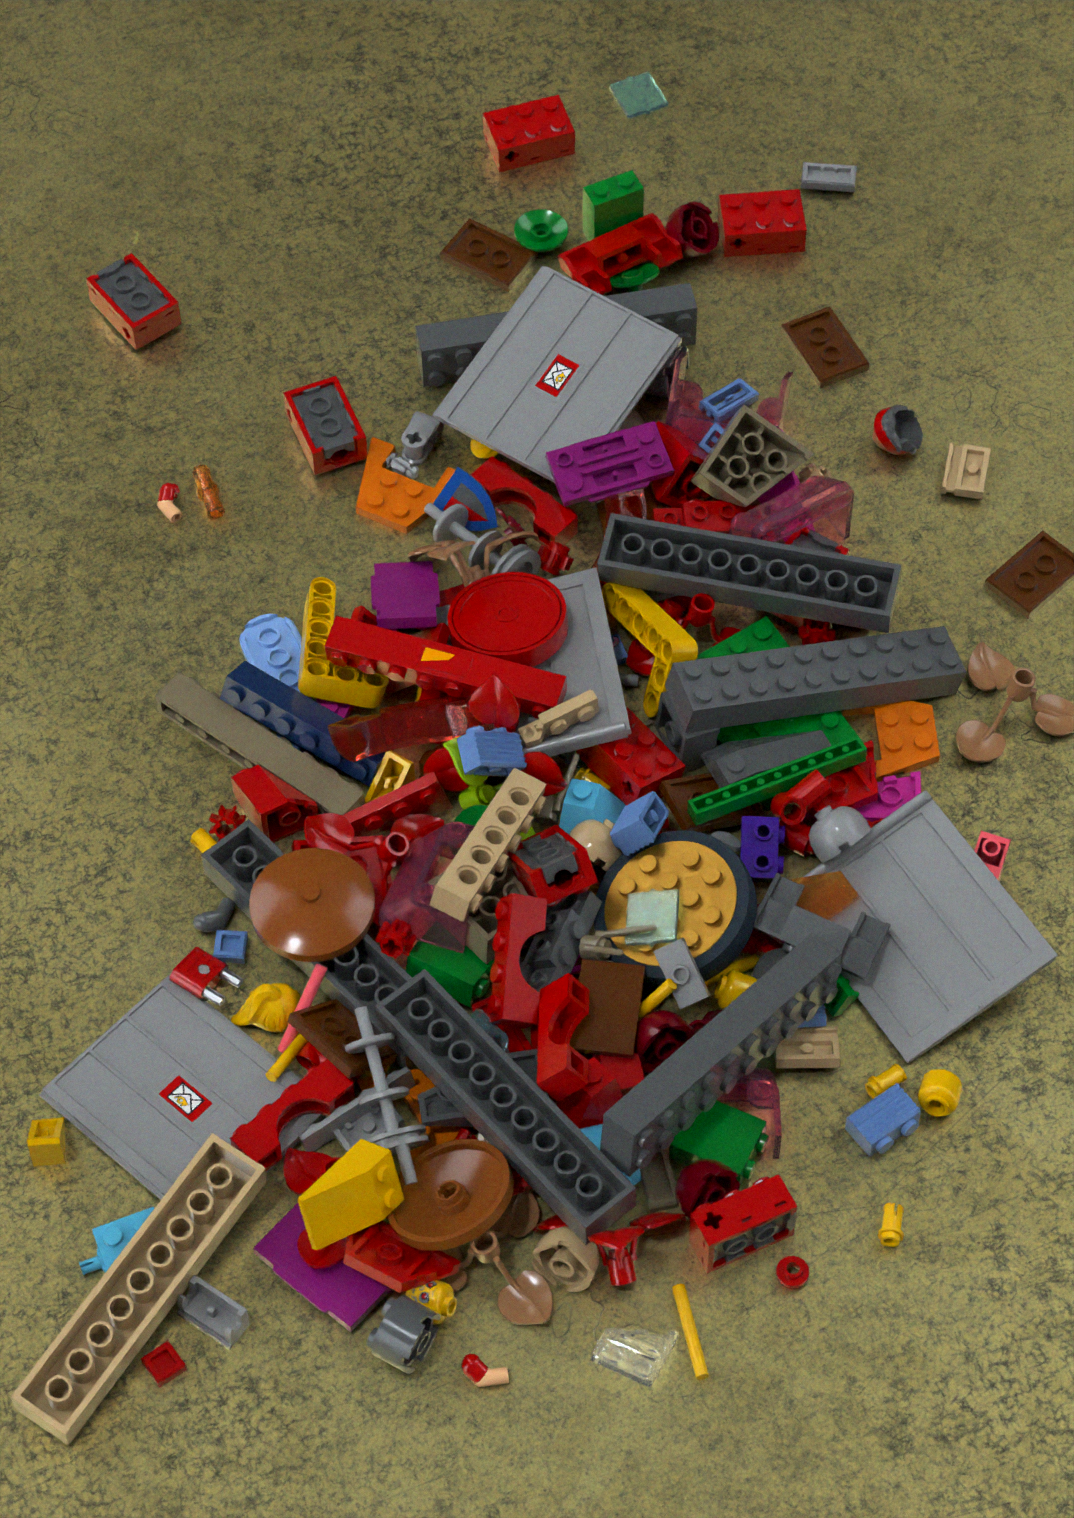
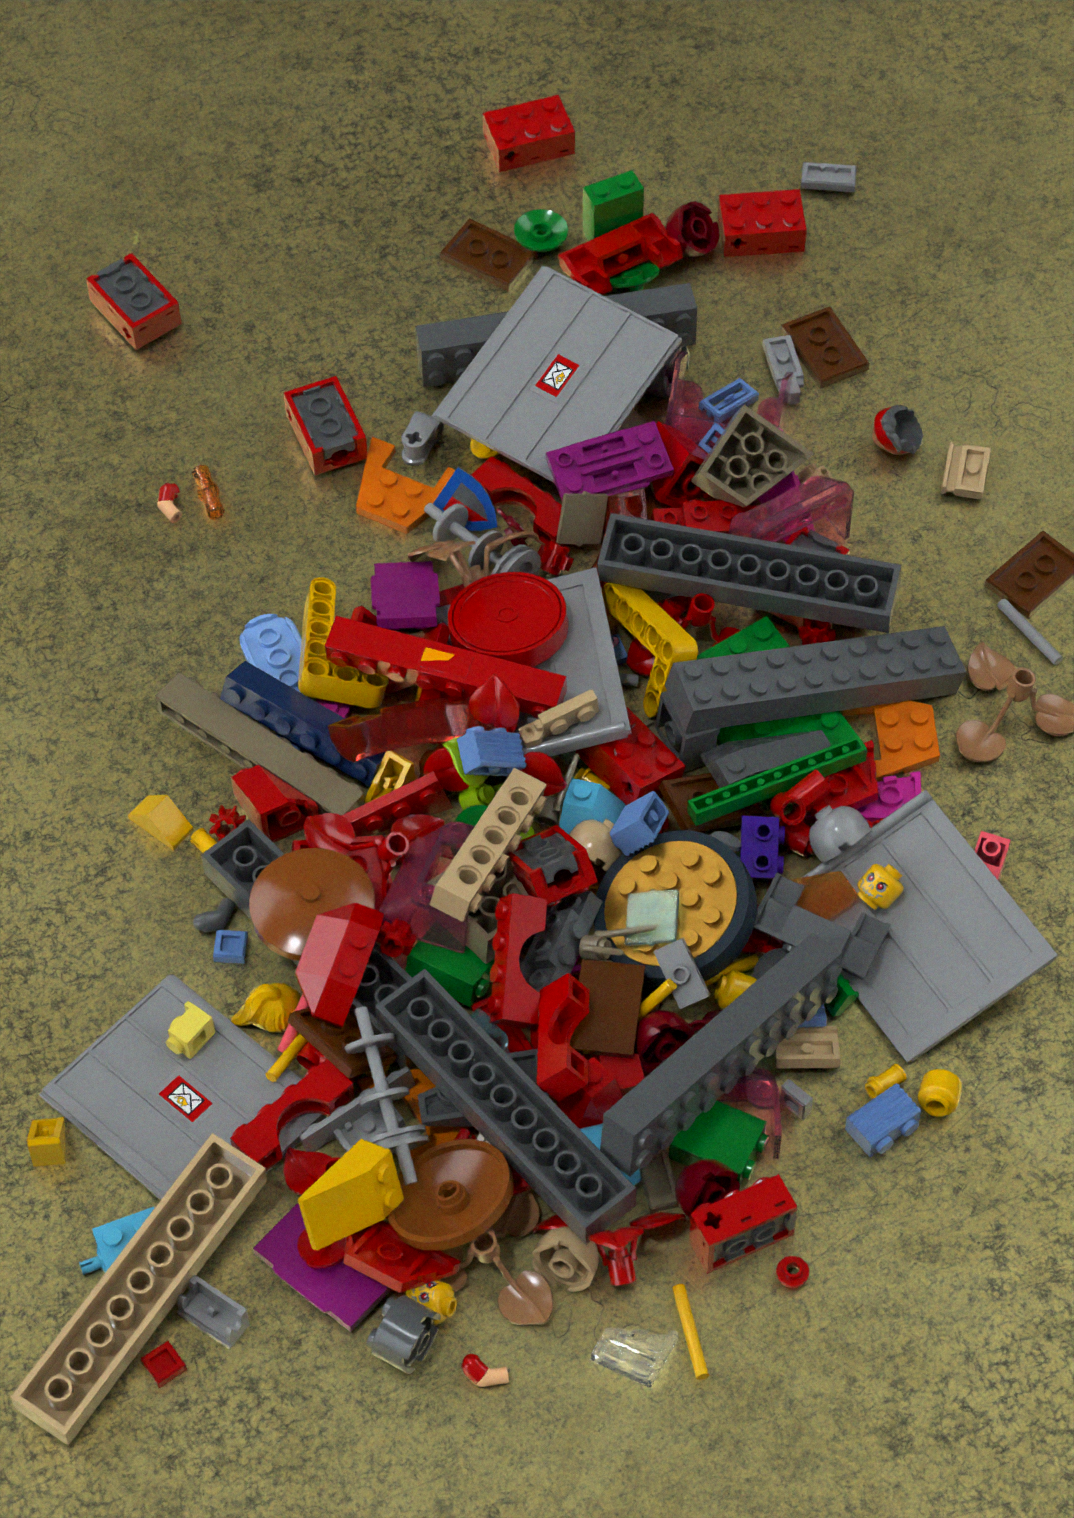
(162, 820): none -> yellow slope
(190, 1031): none -> light yellow brick
(201, 973): red piece -> none
(337, 959): none -> red wedge
(402, 466): light grey piece -> none
(582, 518): none -> dark tan piece
(638, 95): clear light blue piece -> none
(781, 359): none -> light grey hinge
(796, 1099): none -> light grey tile
(880, 886): none -> yellow head
(890, 1233): yellow pin -> none
(1030, 632): none -> light grey bar

